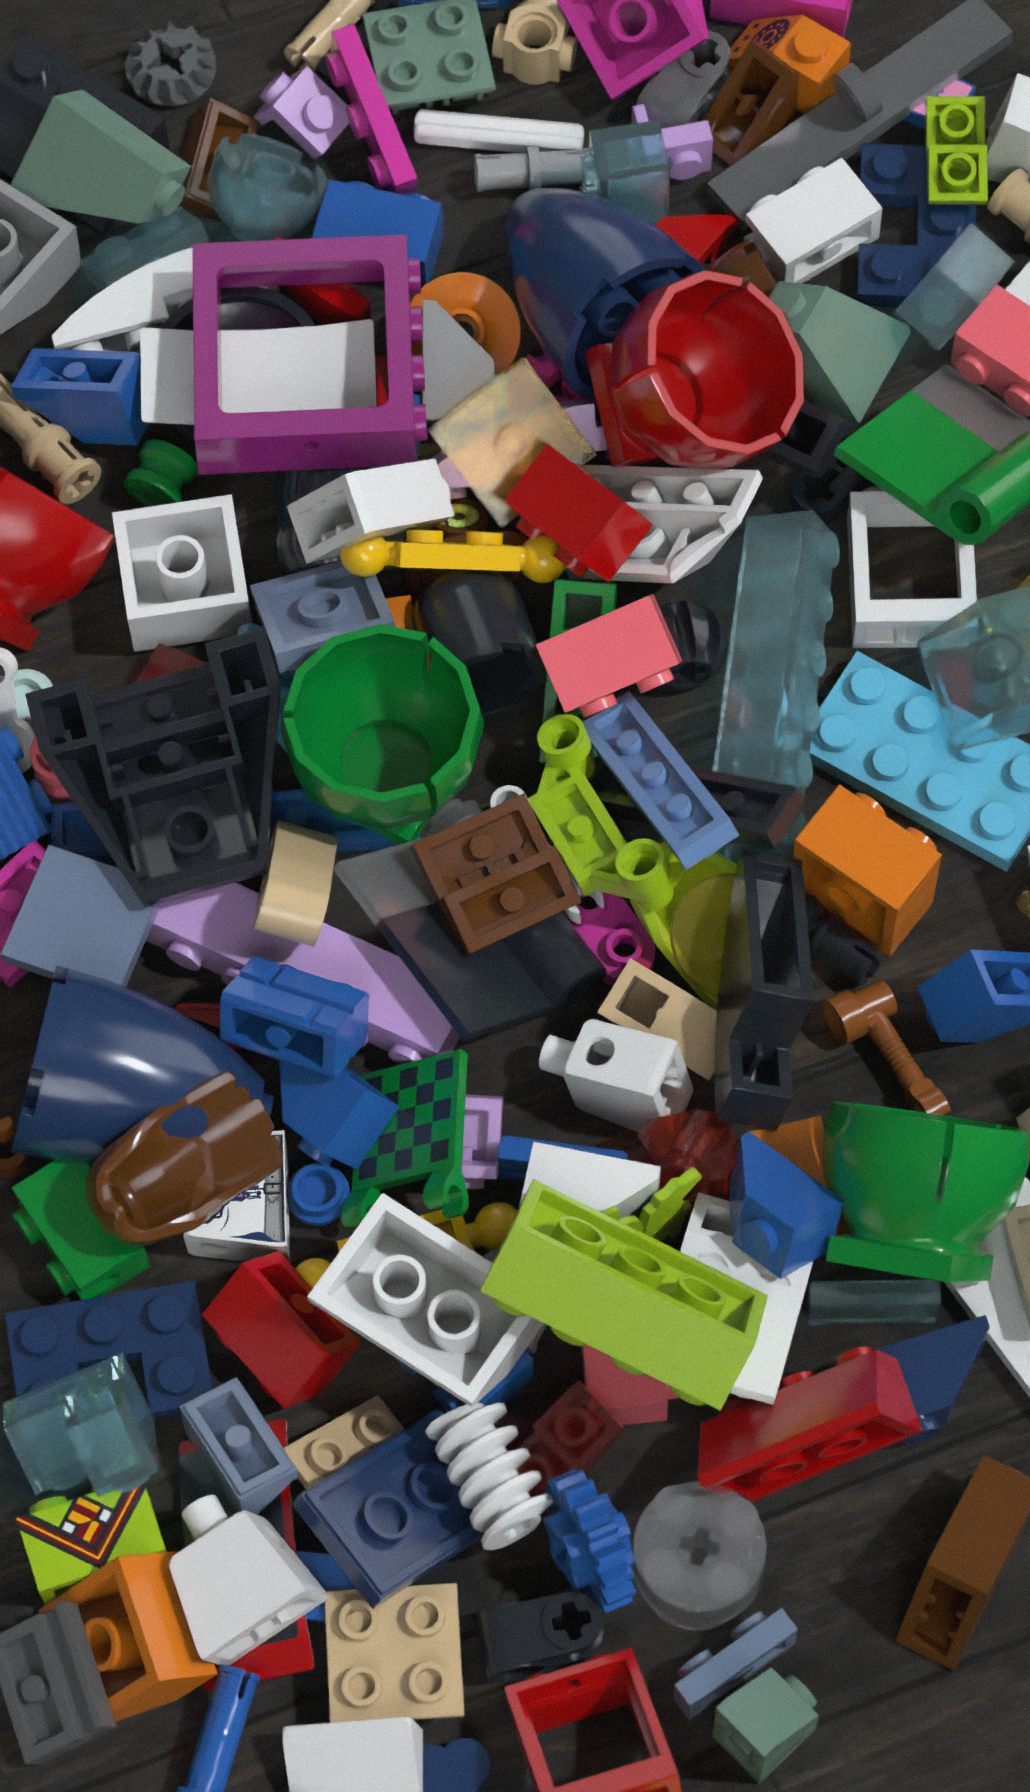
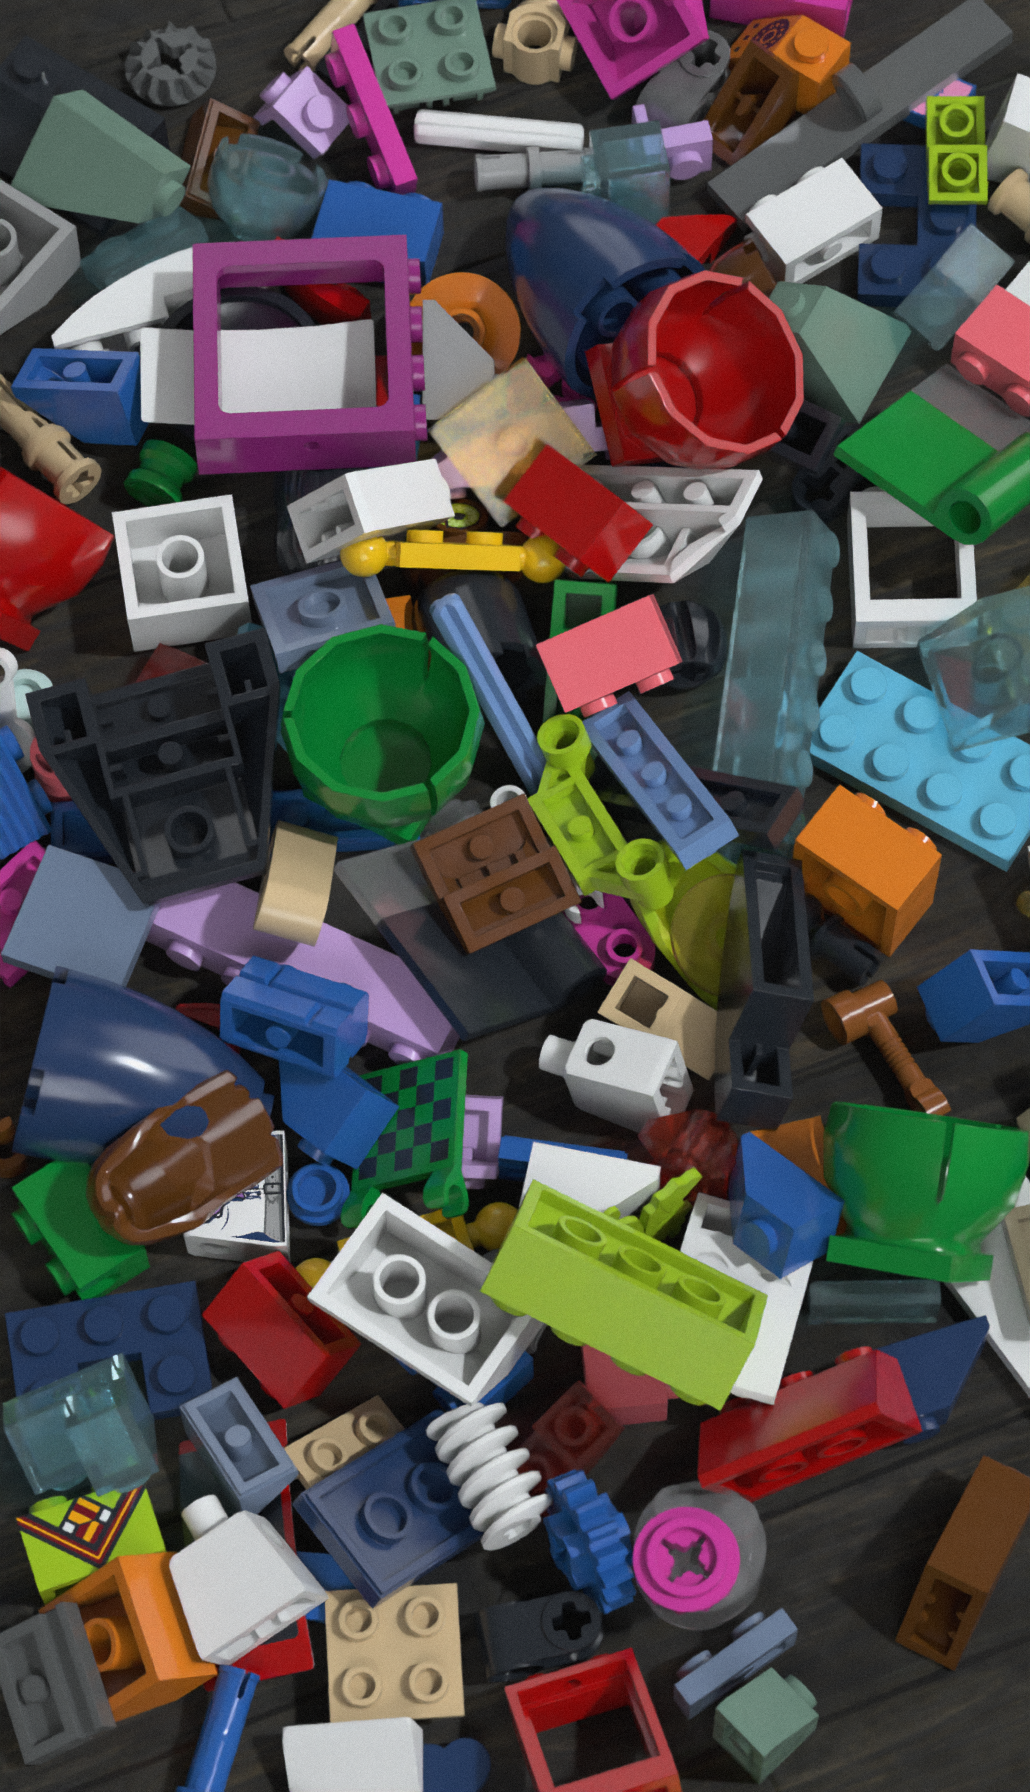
(490, 689): none -> medium blue axle
(680, 1530): none -> dark pink gear

